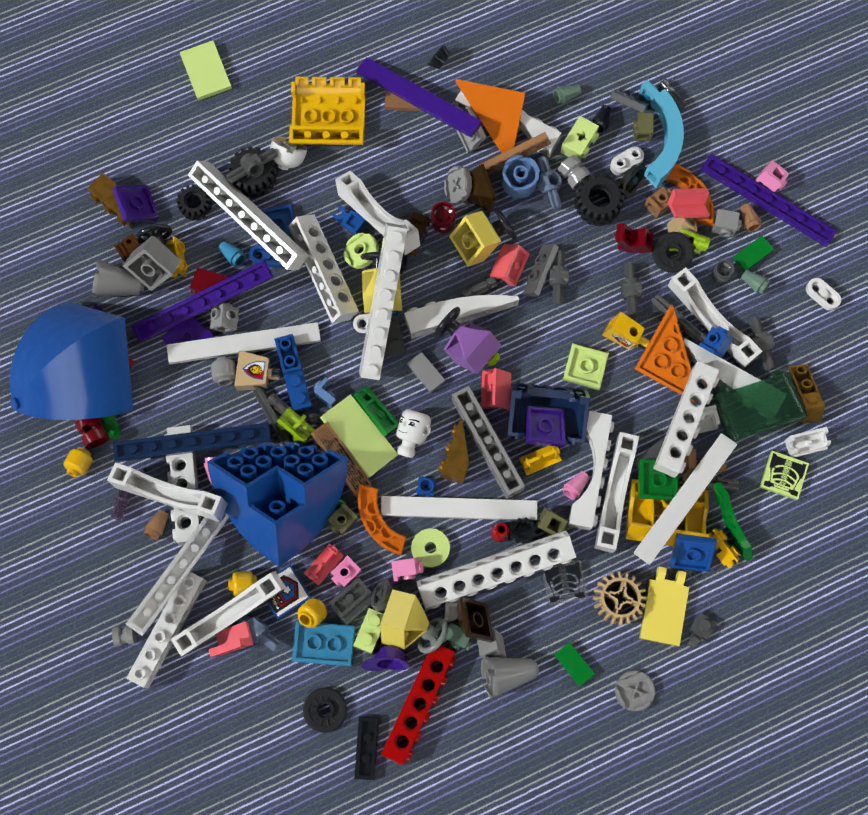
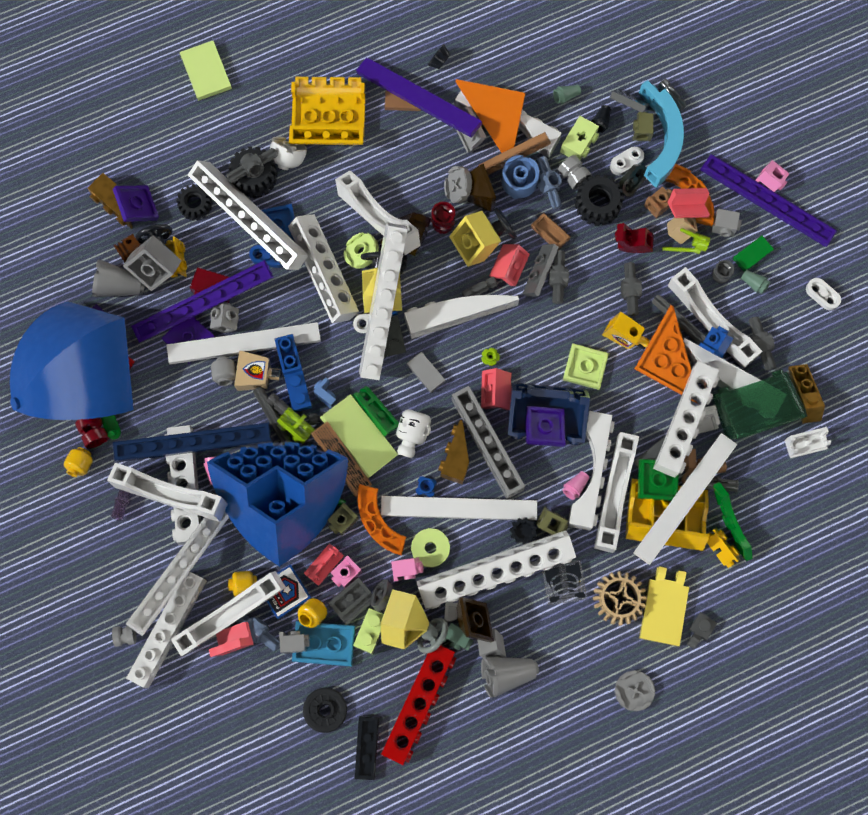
(155, 527): medium nougat cone -> none
(232, 254): dark azure cone -> none
(293, 642): none -> light grey brick
(350, 221): blue plate -> none
(387, 658): dark purple piece -> none
(470, 344): medium lavender piece -> none
(500, 537): red cone -> none
(540, 459): yellow hinge -> none
(550, 231): none -> medium nougat tile
(574, 664): green tile -> none
(684, 248): black wheel -> none
(693, 552): blue tile -> none
(750, 219): medium nougat cone -> none
(784, 475): tile -> none

